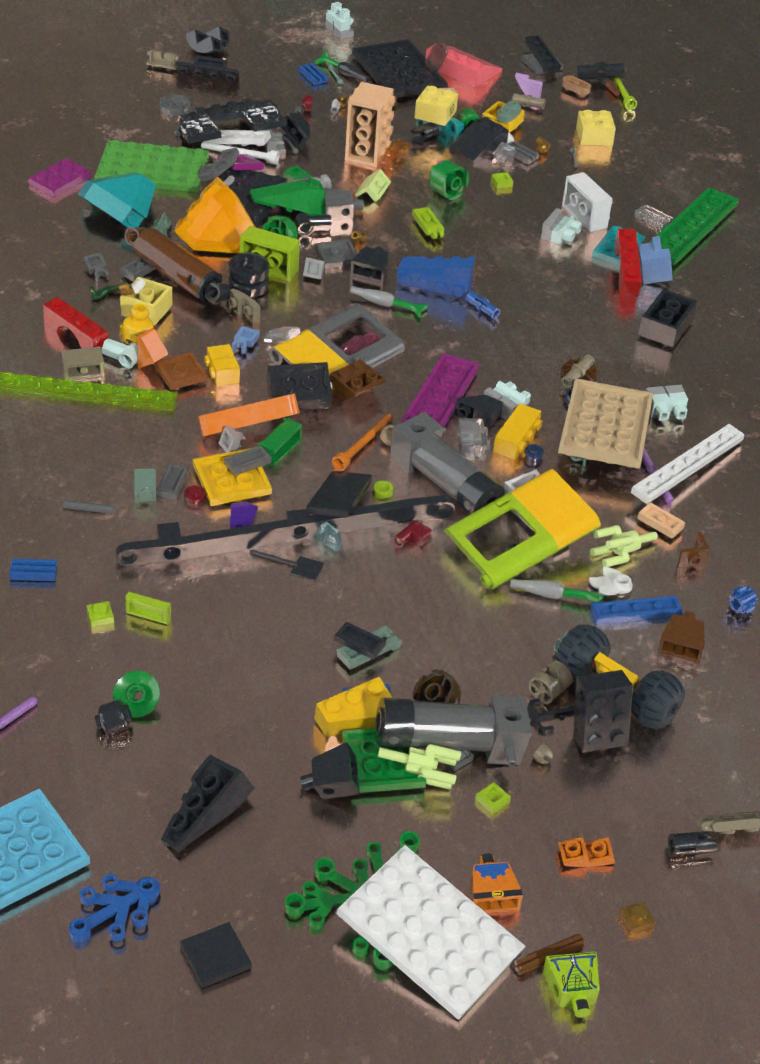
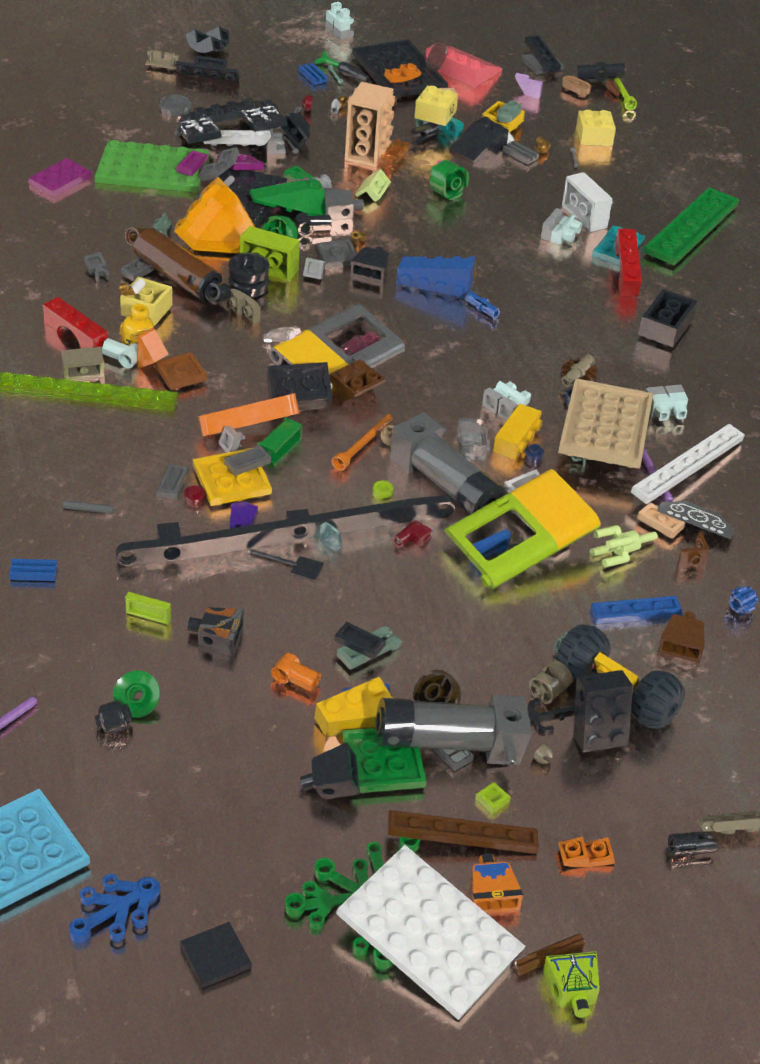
(100, 614): lime plate -> none
(103, 291): dark green piece -> none
(121, 196): teal panel -> none
(145, 485): sand green brick -> none
(191, 163): none -> magenta tile
(214, 794): black wedge -> none
(218, 629): none -> torso
(222, 365): yellow piece -> none
(244, 338): medium blue plate -> none
(271, 157): white piece -> none
(290, 669): none -> orange piece
(339, 494): black tile -> none
(387, 300): light grey piece -> none
(405, 73): none -> orange slope
(425, 763): yellowish green plant -> none
(428, 222): lime hinge -> none
(443, 388): magenta plate -> none
(463, 832): none -> reddish brown tile
(467, 116): green head -> none
(479, 407): black slope -> none
(493, 544): none -> blue tile
(502, 180): lime tile -> none
(504, 152): clear tile -> none
(529, 101): dark tan pin -> none
(555, 590): light grey piece -> none
(612, 582): white plate -> none
(637, 918): pearl gold plate -> none
(653, 216): clear tile -> none
(655, 262): medium blue plate -> none
(697, 516): none -> dark grey sticker

